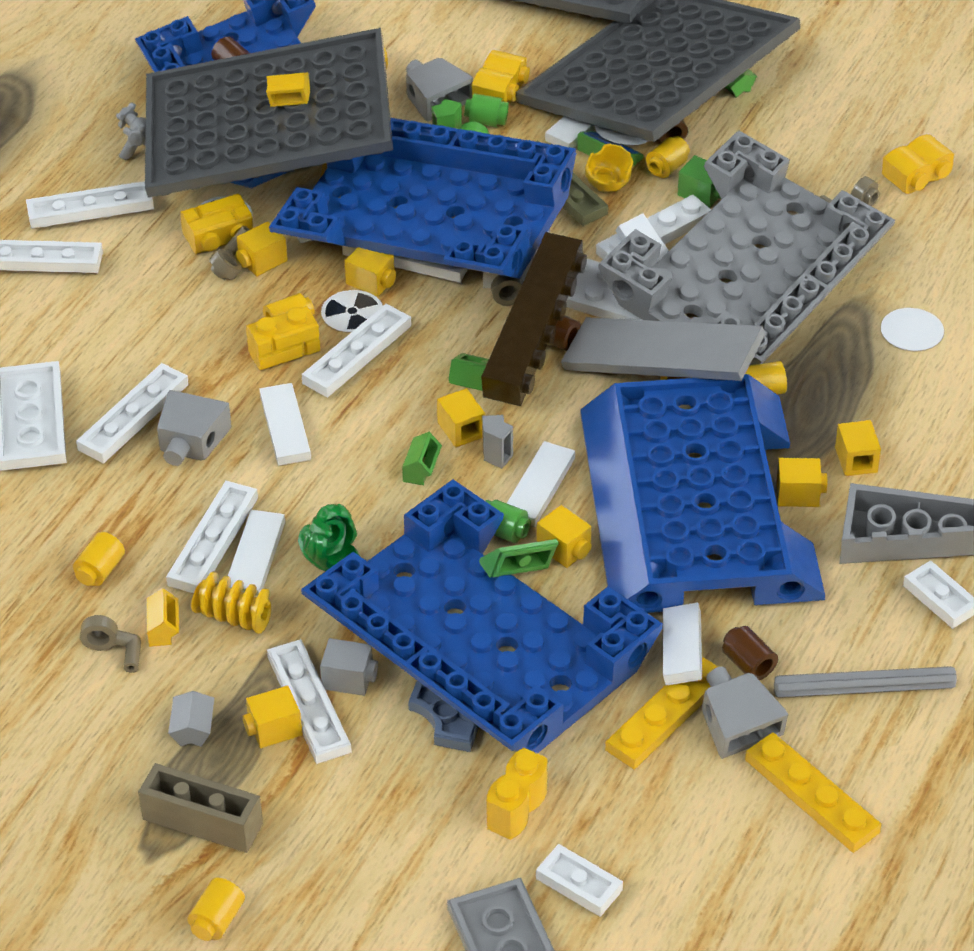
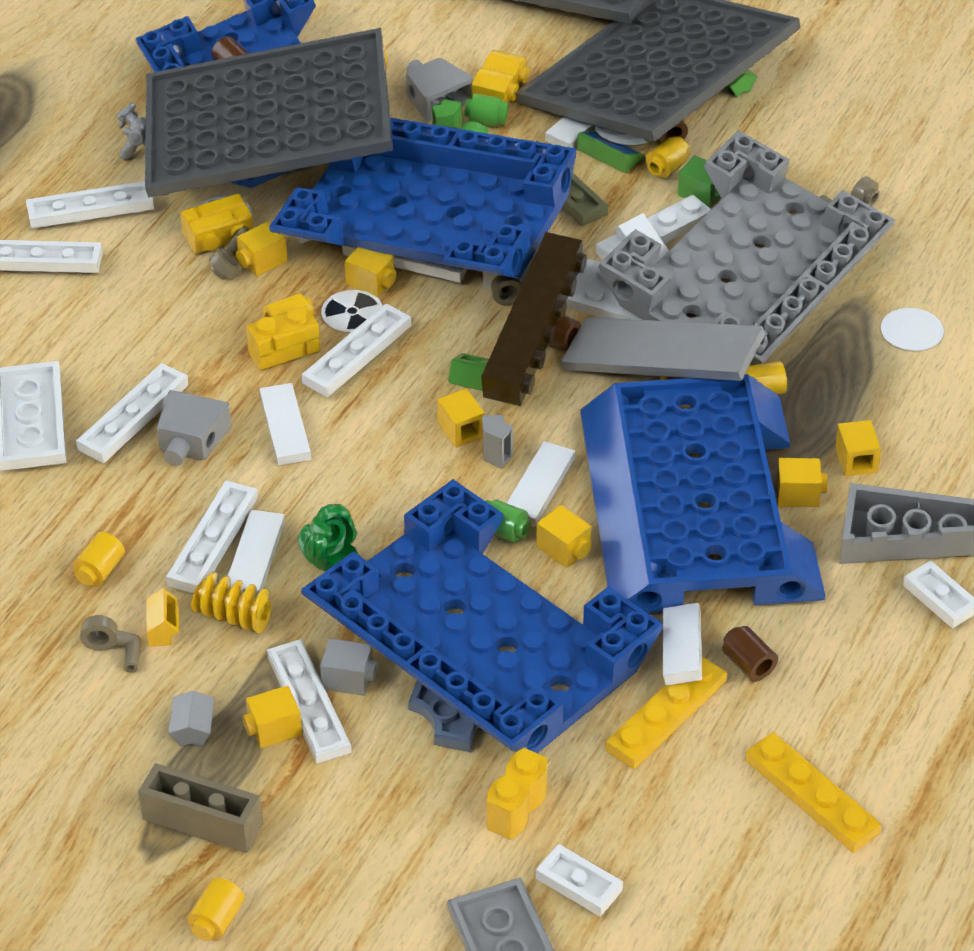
(288, 89): yellow piece -> none
(414, 469): bright green piece -> none
(519, 558): bright green slope -> none
(609, 168): yellow hair -> none
(740, 711): light grey torso -> none
(865, 681): light grey axle -> none
(917, 163): yellow brick -> none

